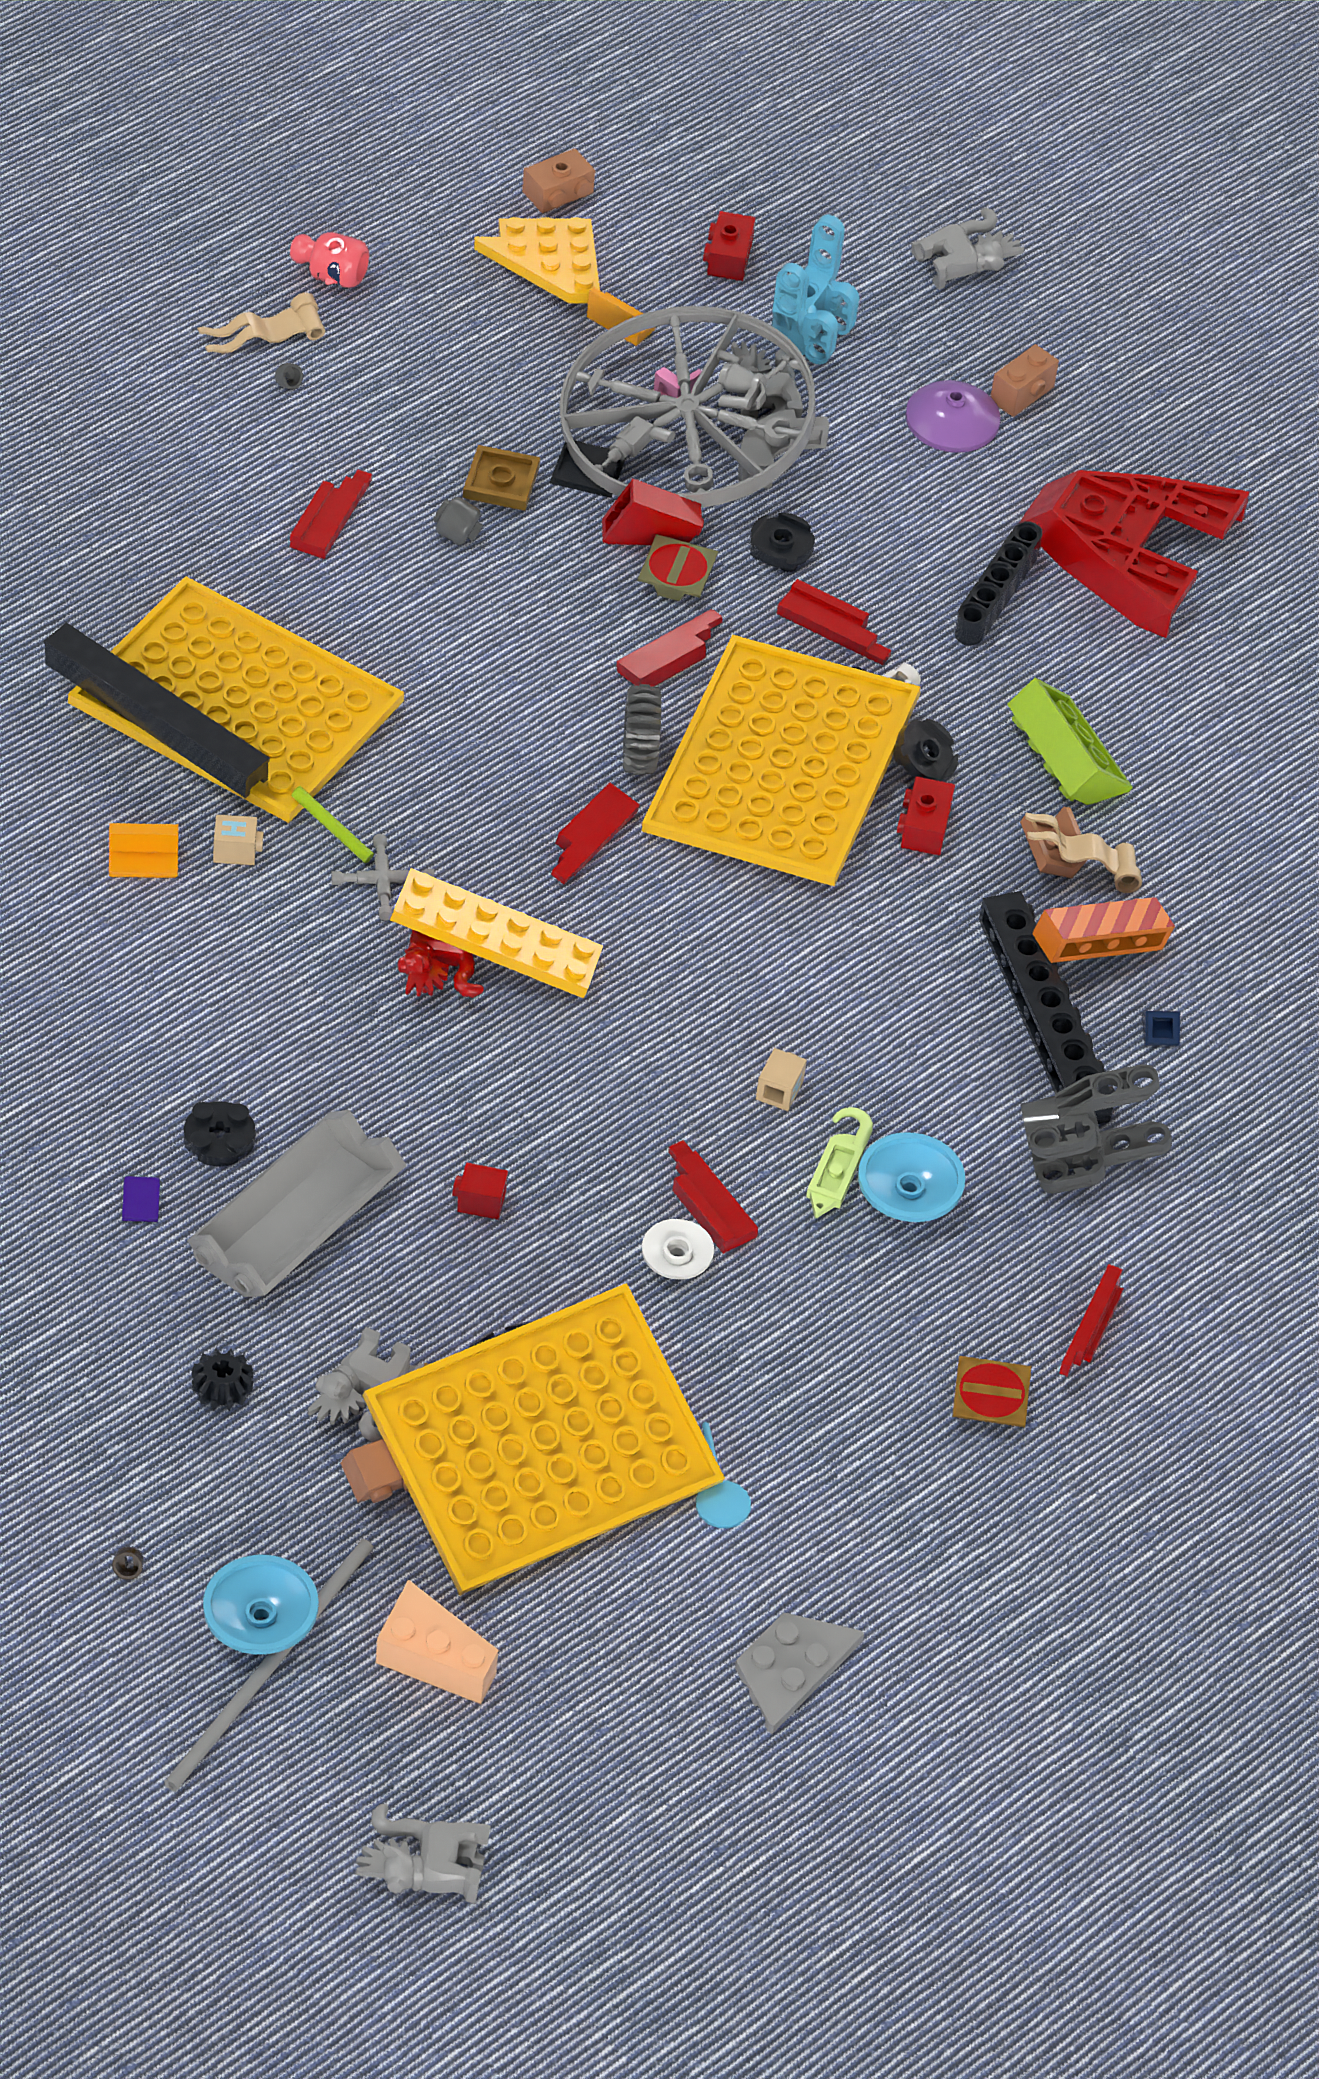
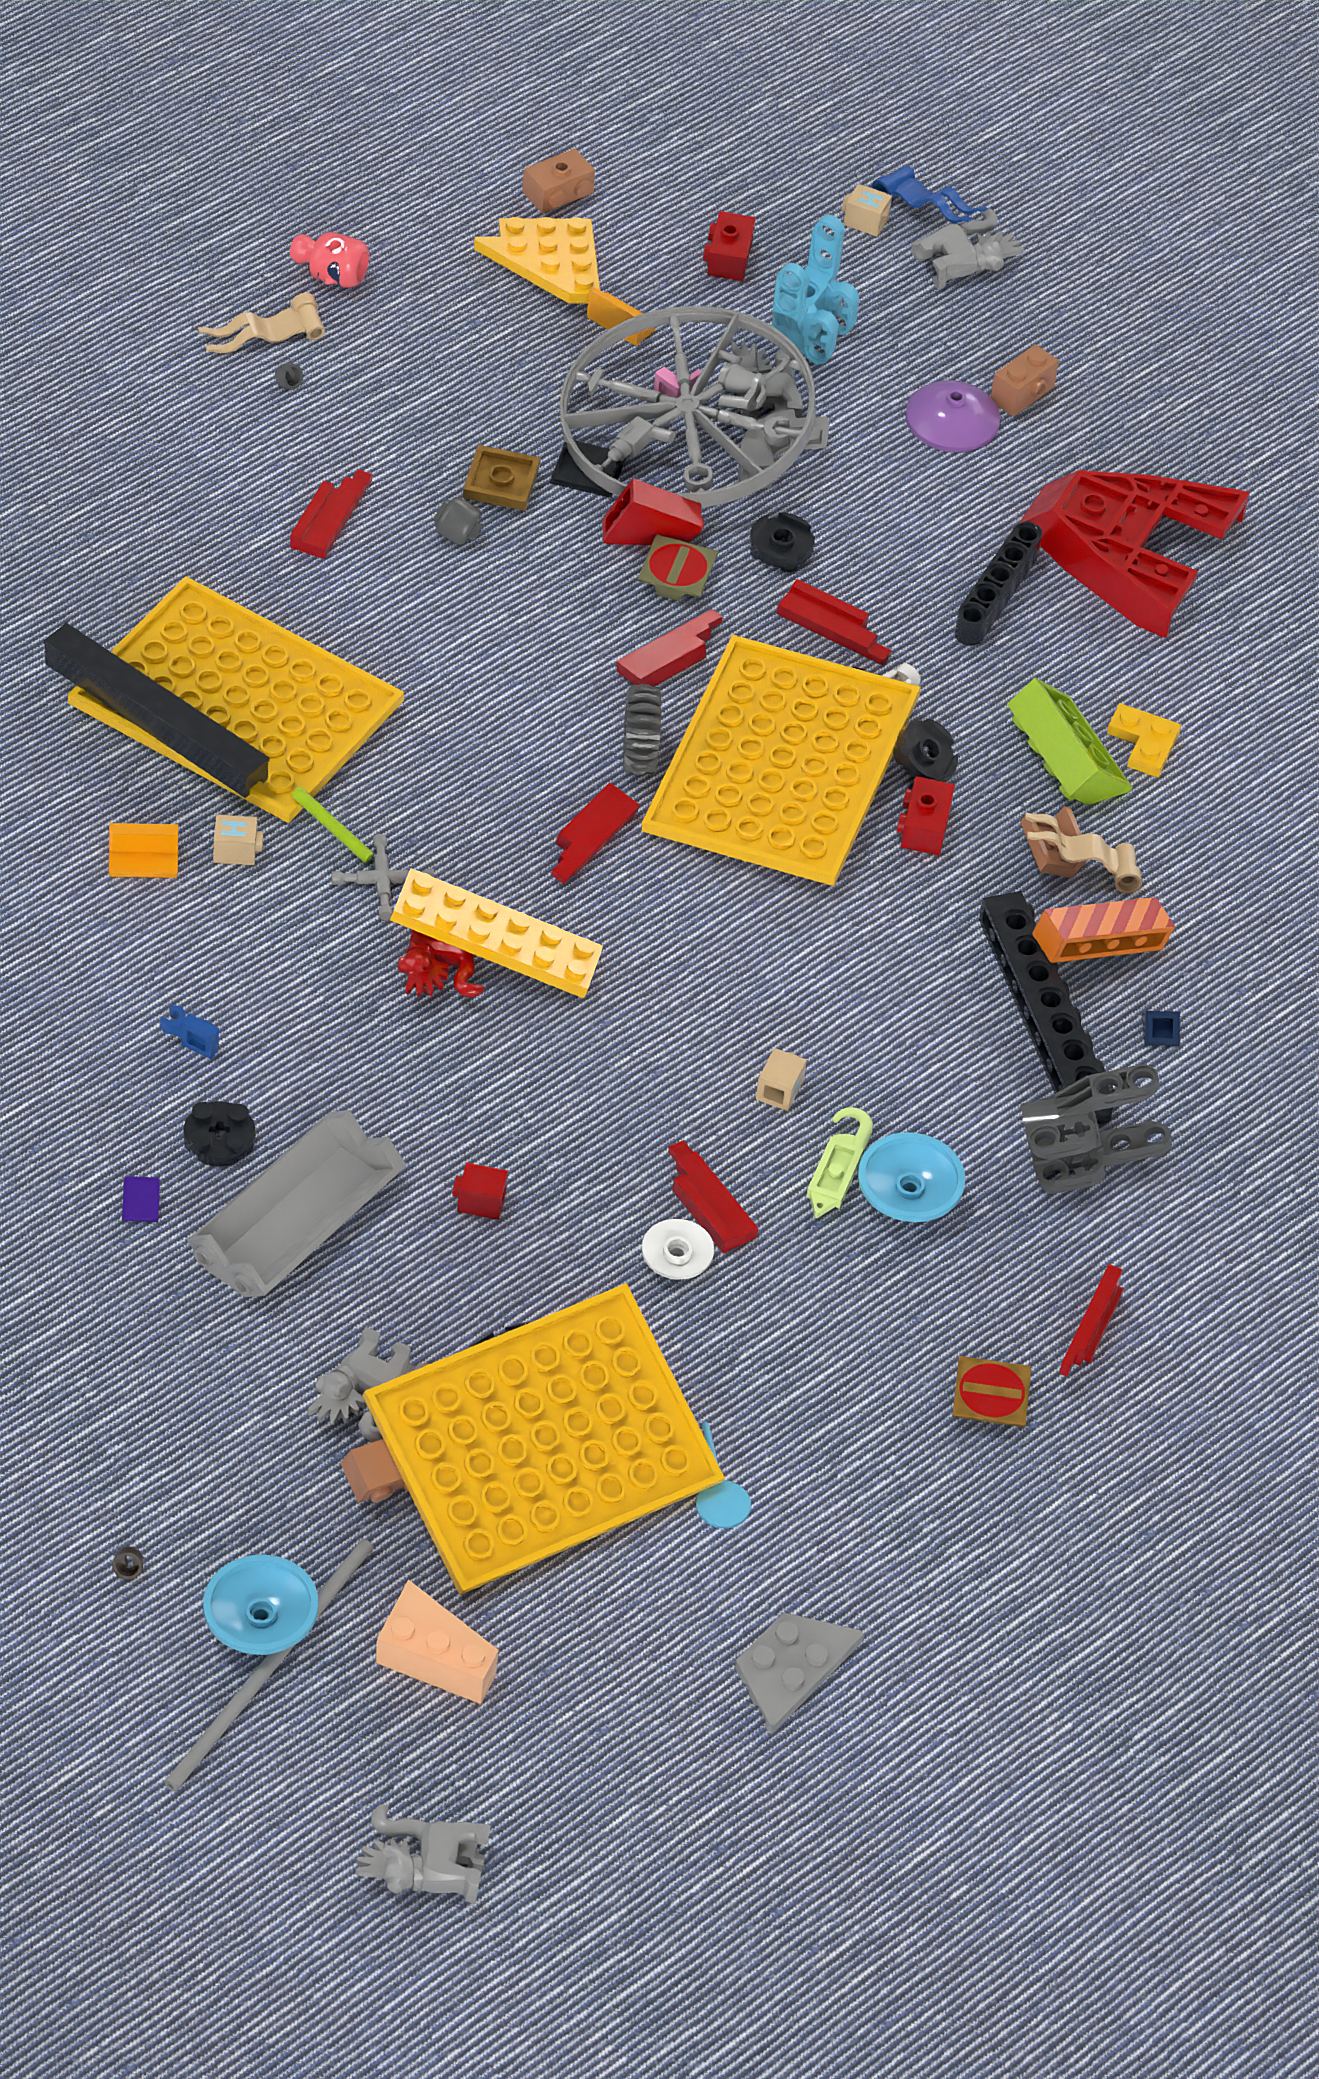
(194, 1032): none -> blue plate
(222, 1379): black gear -> none
(866, 209): none -> tan brick
(915, 194): none -> blue flag
(1150, 733): none -> yellow plate

